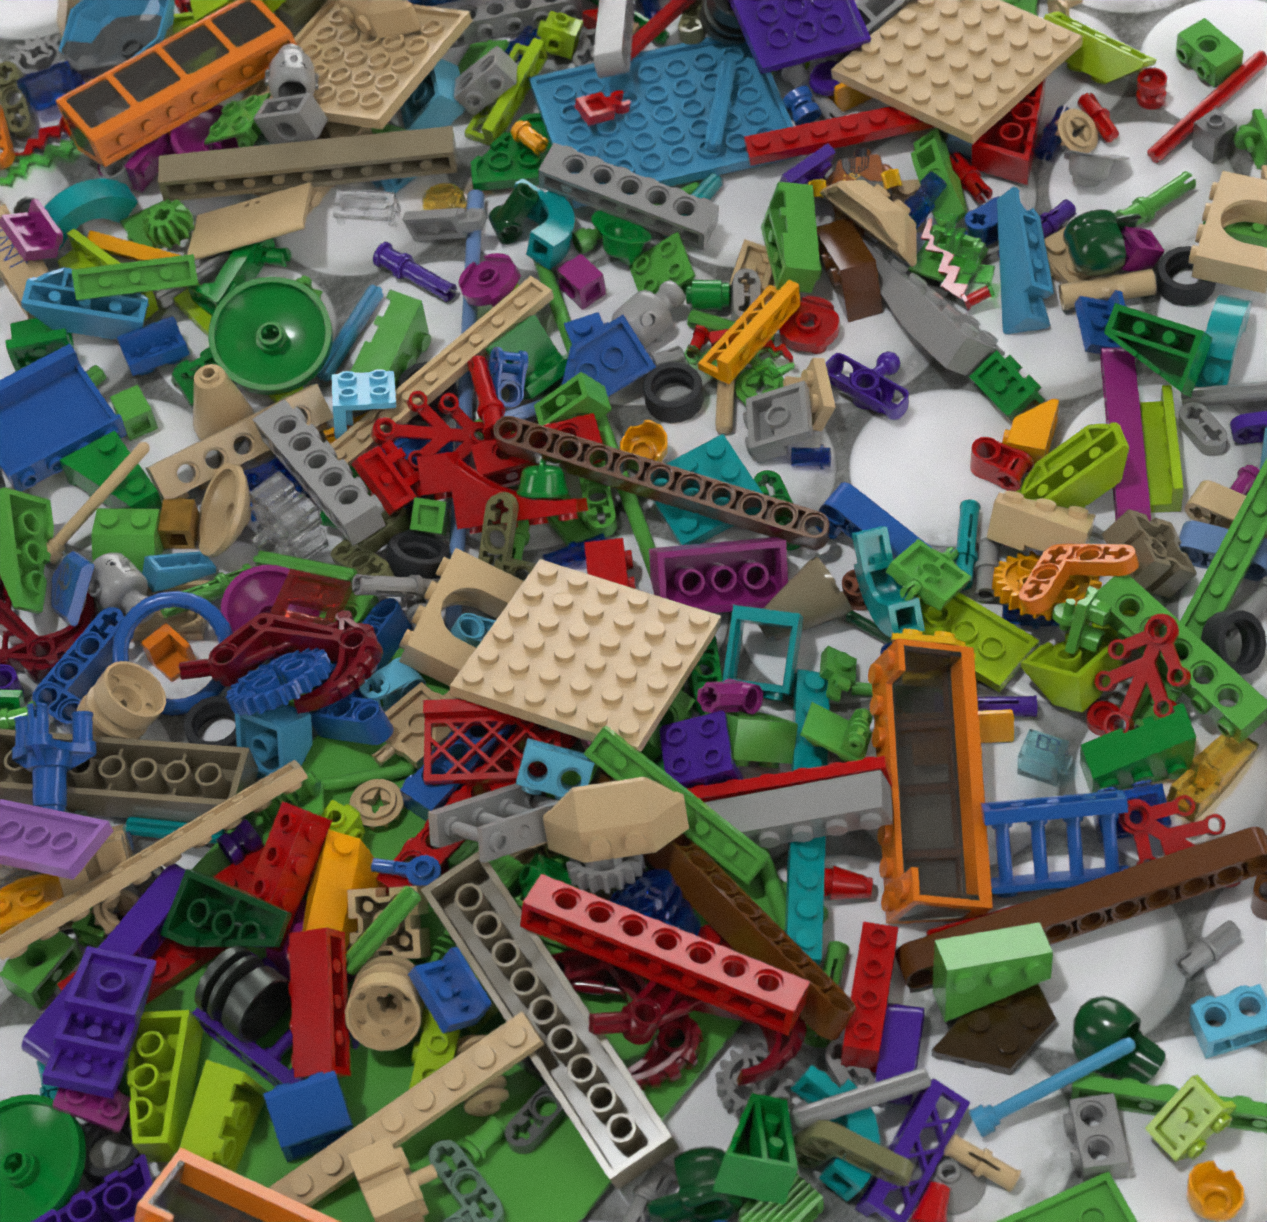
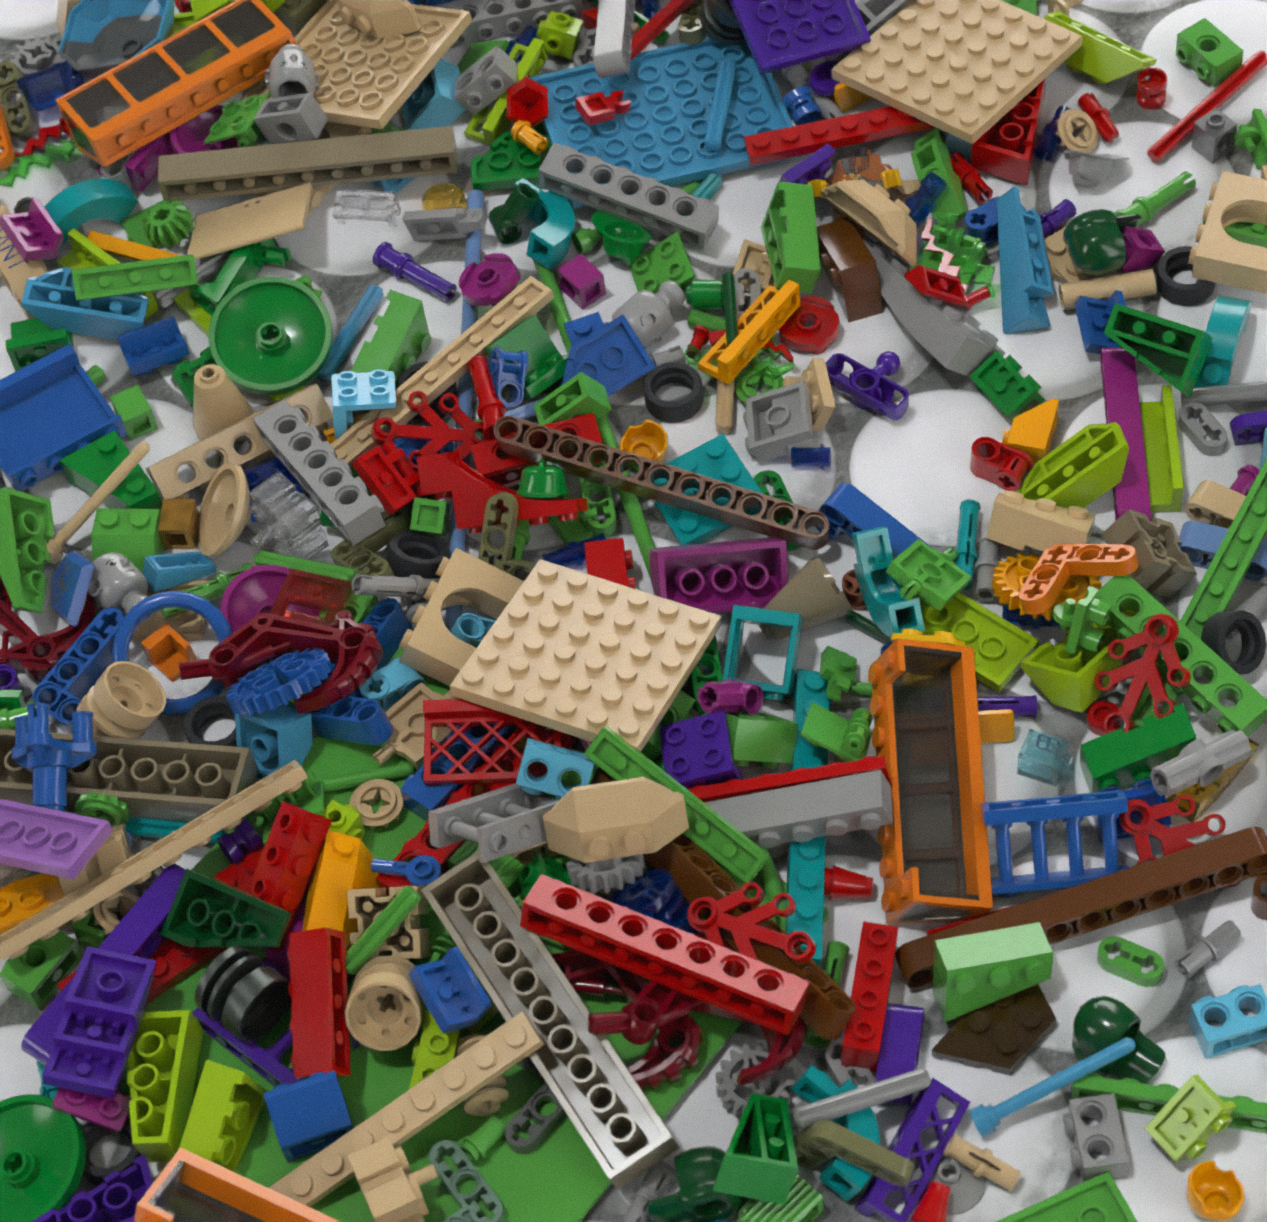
(103, 807): none -> bright green gear
(527, 102): none -> red panel
(730, 309): none -> dark green bar
(746, 926): none -> red plant
(937, 285): none -> red slope
(1130, 961): none -> bright green beam
(1200, 763): none -> light grey piece

